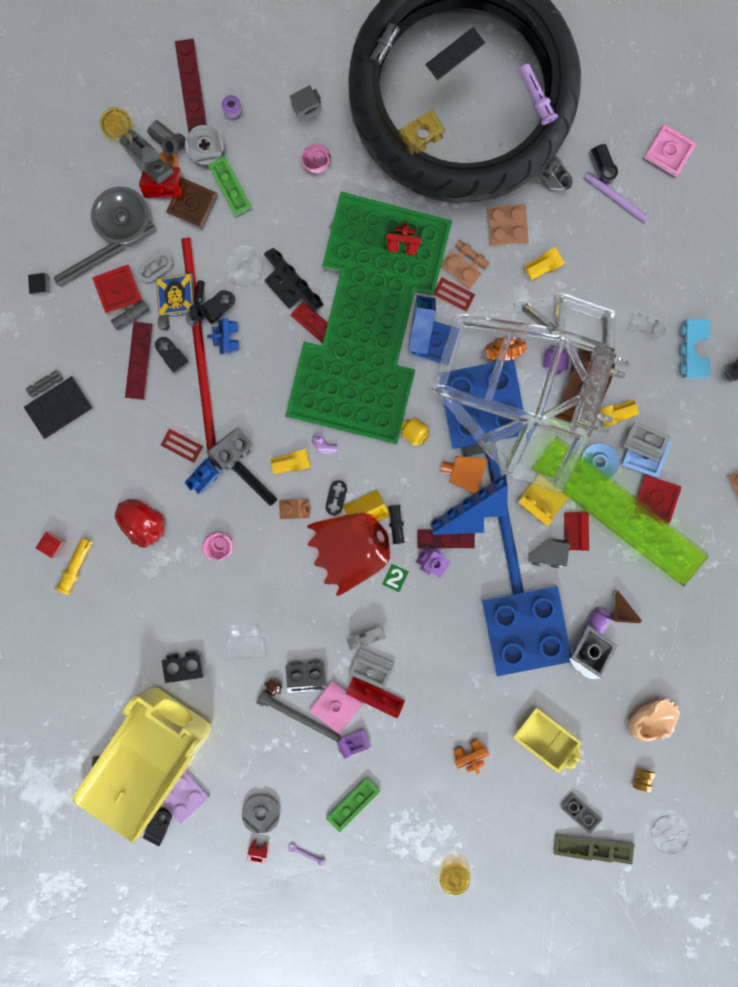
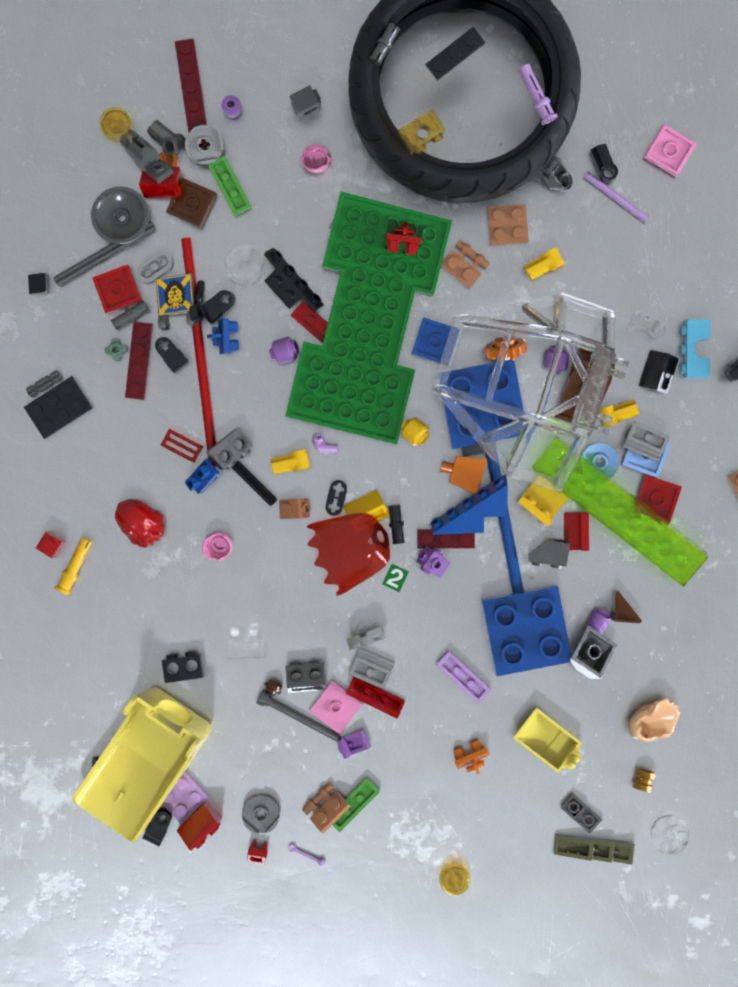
(115, 354): none -> sand green plate
(198, 825): none -> red slope
(284, 350): none -> medium lavender head
(329, 812): none -> nougat plate
(422, 325): slope -> none
(463, 677): none -> lavender plate
(468, 301): clear red tile -> none
(659, 371): none -> black panel

